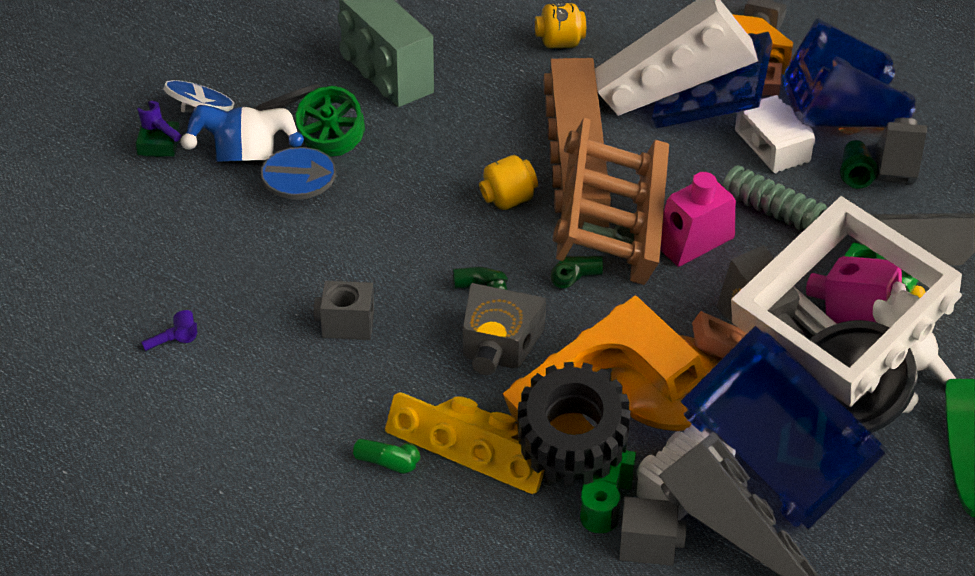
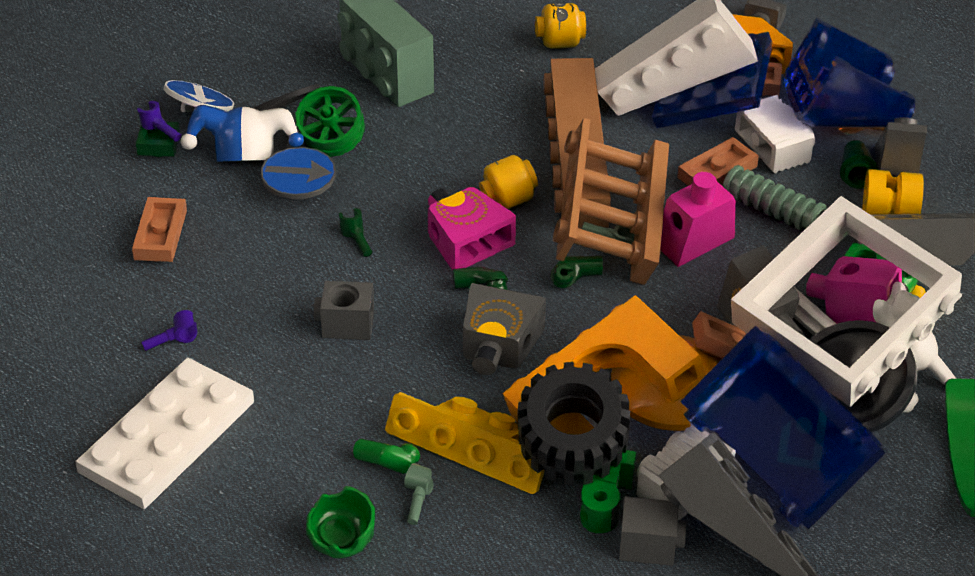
(159, 229): none -> nougat plate
(165, 433): none -> white plate
(341, 523): none -> green hair
(354, 229): none -> dark green hand
(418, 479): none -> sand green hand
(469, 226): none -> dark pink torso
(719, 161): none -> nougat plate
(892, 194): none -> yellow wheel

